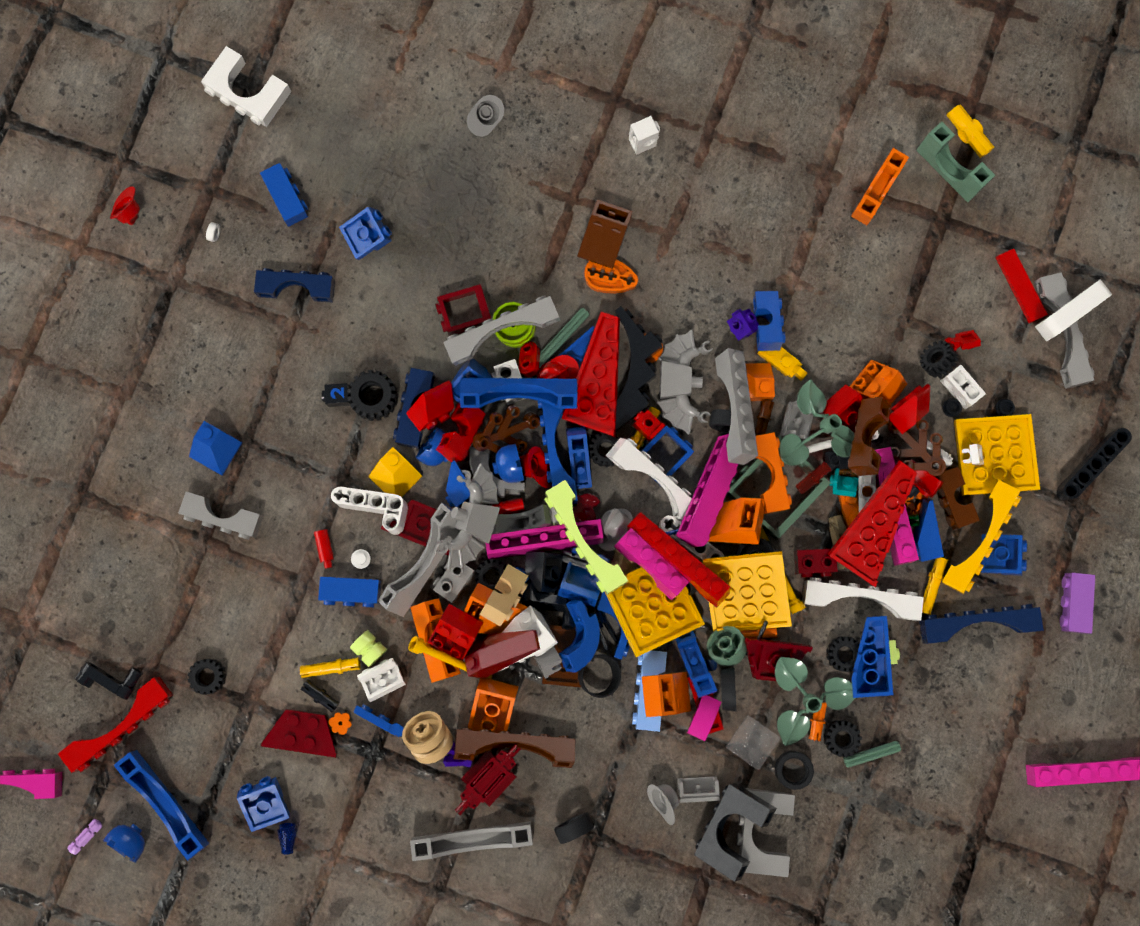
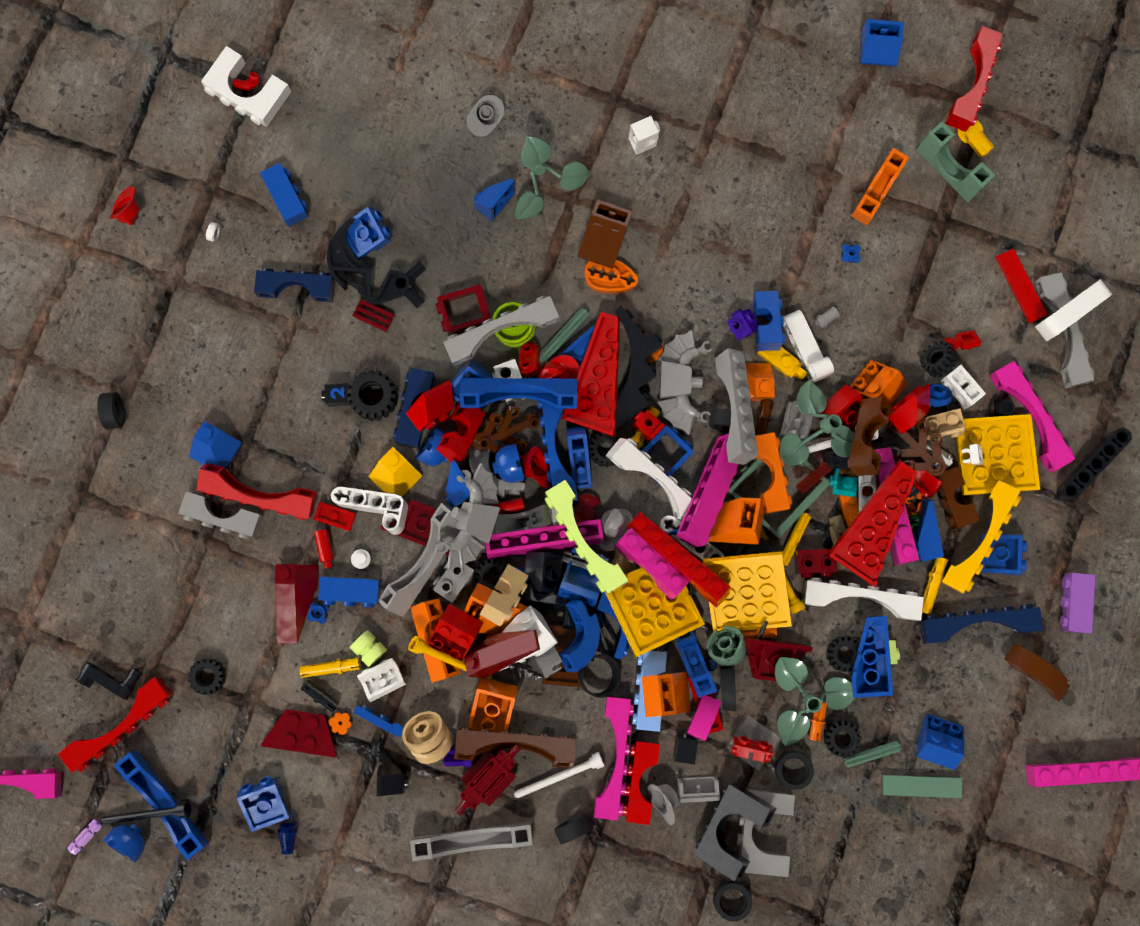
(111, 410): none -> black tyre
(181, 810): none -> black piece
(219, 482): none -> arch
(247, 84): none -> red arm
(293, 596): none -> dark red wedge
(313, 610): none -> blue plate
(335, 516): none -> red plate
(359, 309): none -> dark red tile
(388, 290): none -> black piece
(390, 776): none -> black slope
(494, 198): none -> blue slope
(533, 156): none -> sand green plant
(593, 762): none -> white piece
(608, 803): none -> dark pink arch
(644, 755): none -> red arch
(685, 749): none -> black brick
(743, 912): none -> black tyre
(761, 750): none -> red hinge
(795, 537): none -> yellow axle
(806, 347): none -> white beam
(822, 320): none -> light grey pin
(846, 257): none -> blue plate
(881, 42): none -> blue slope
(922, 786): none -> sand green tile
(939, 395): none -> blue plate
(941, 742): none -> blue slope
(946, 424): none -> tan bracket
(983, 50): none -> arch
(1038, 670): none -> reddish brown arch
(1054, 449): none -> dark pink arch

